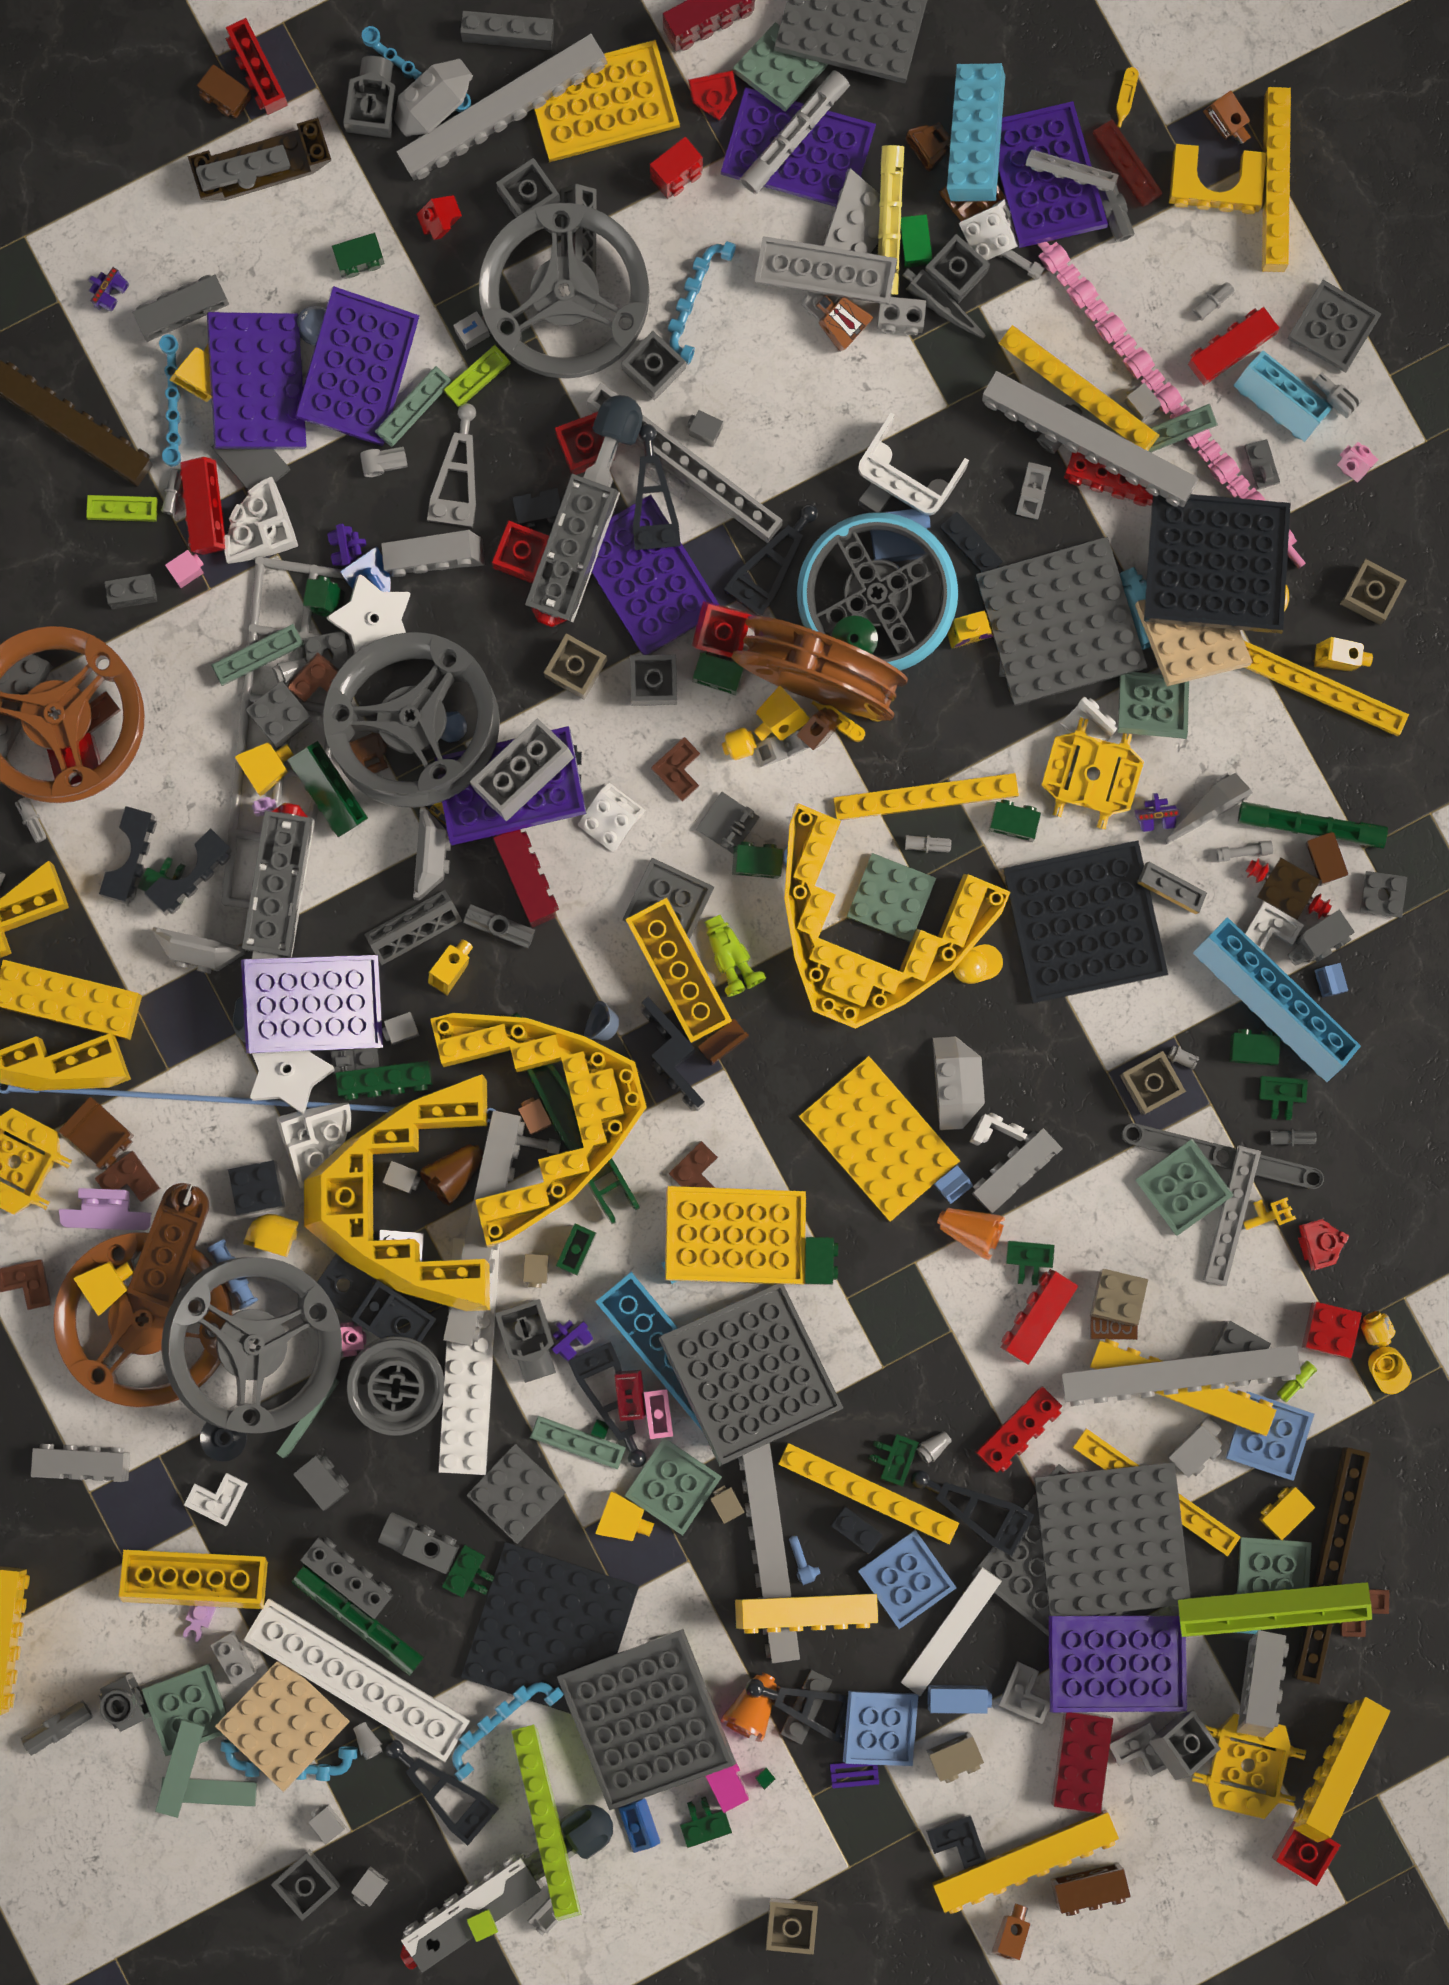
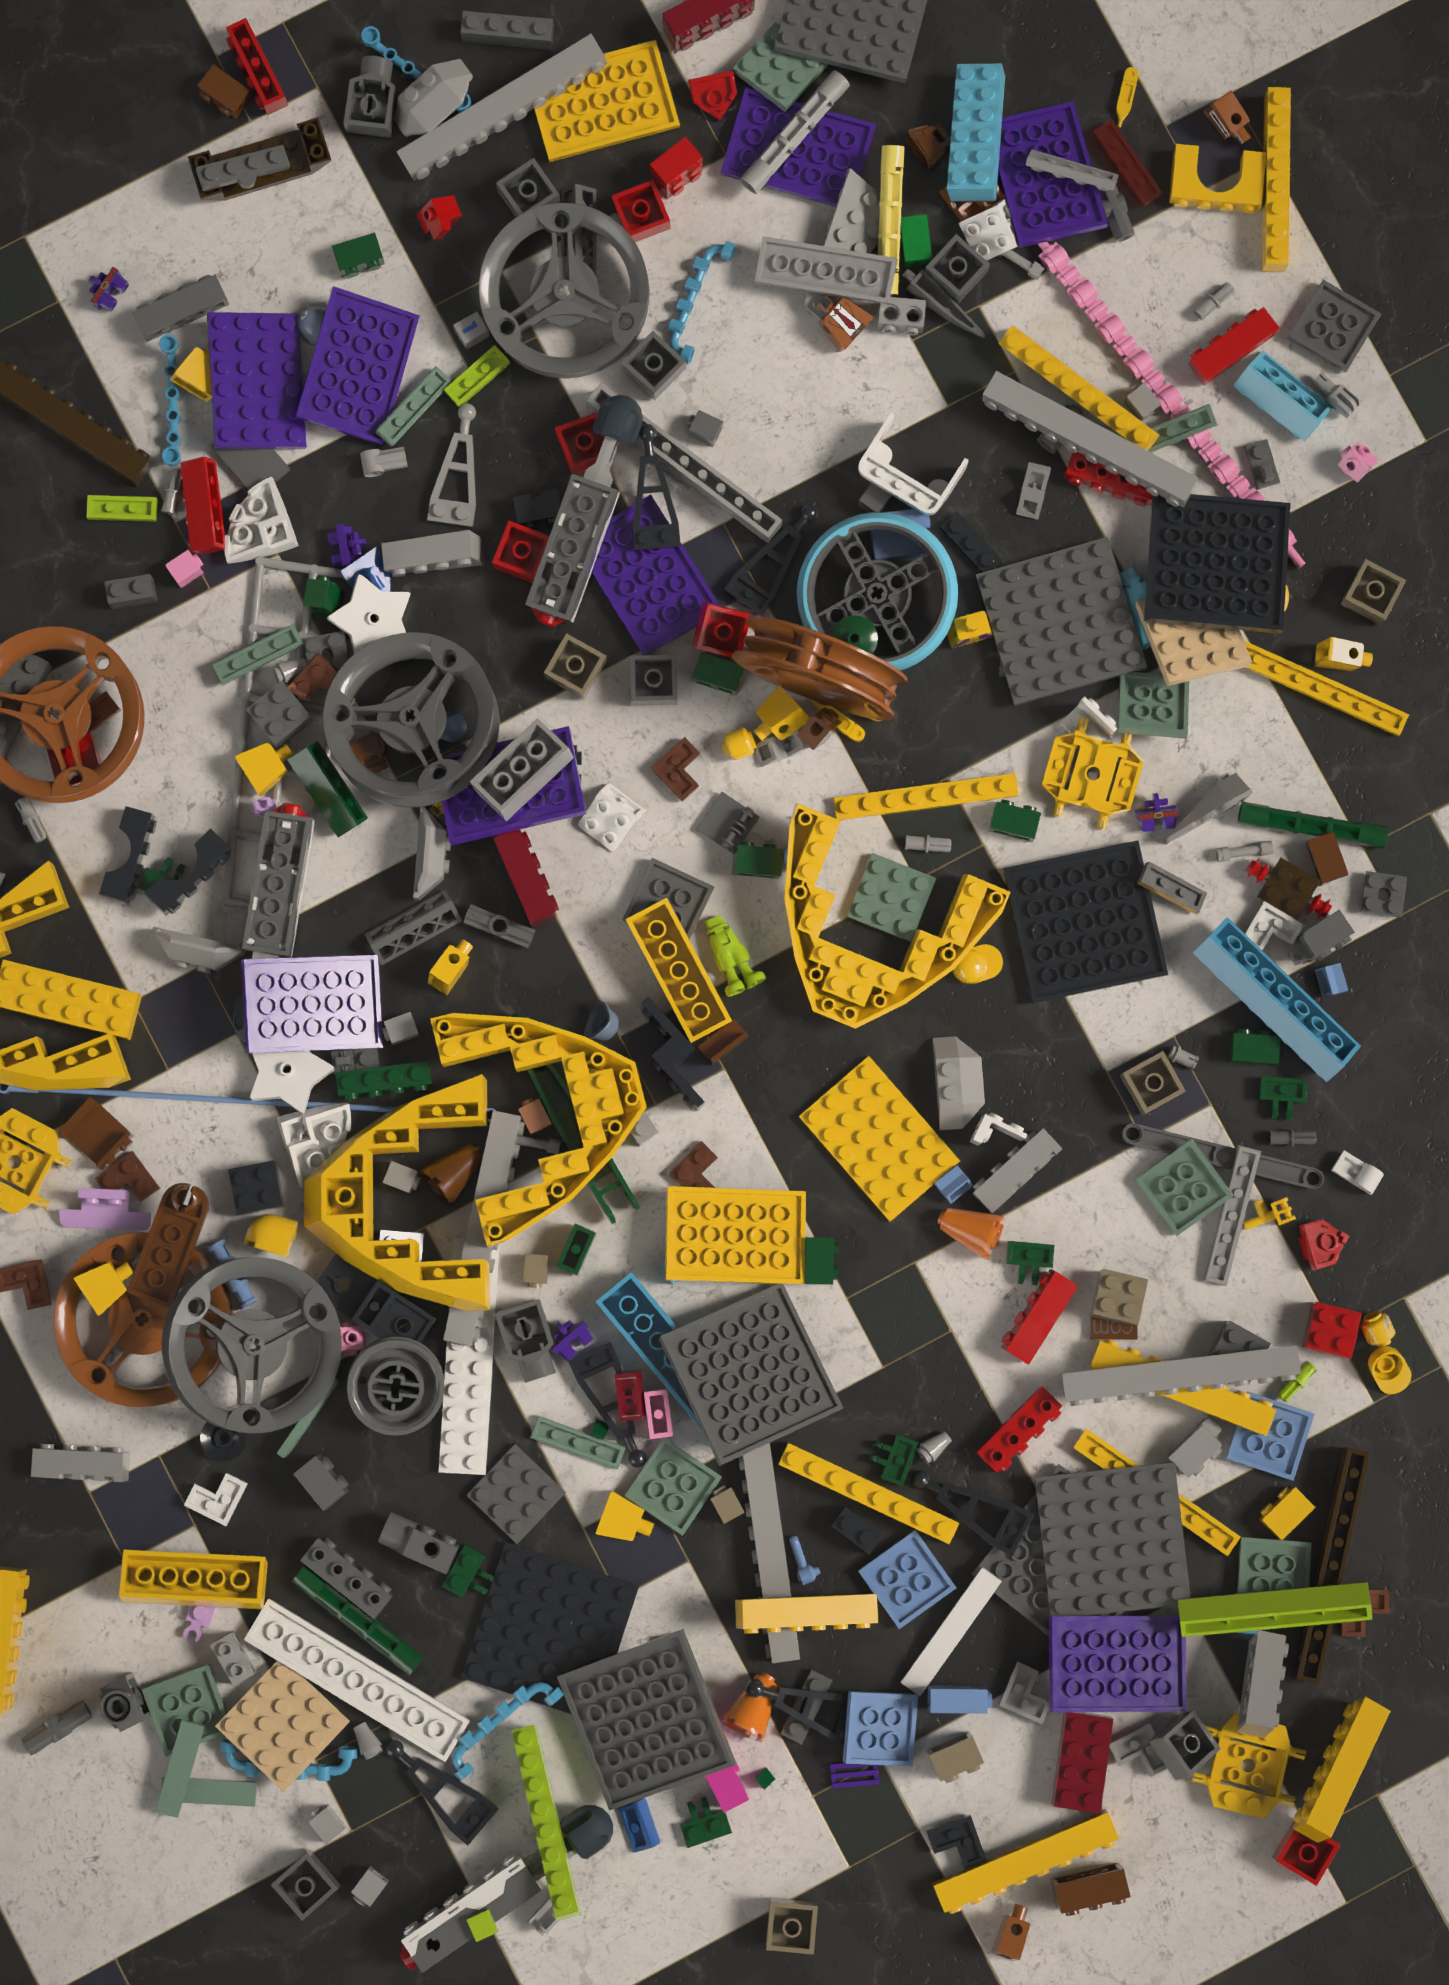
(641, 211): none -> red brick
(643, 1130): none -> light grey brick
(1357, 1172): none -> white plate

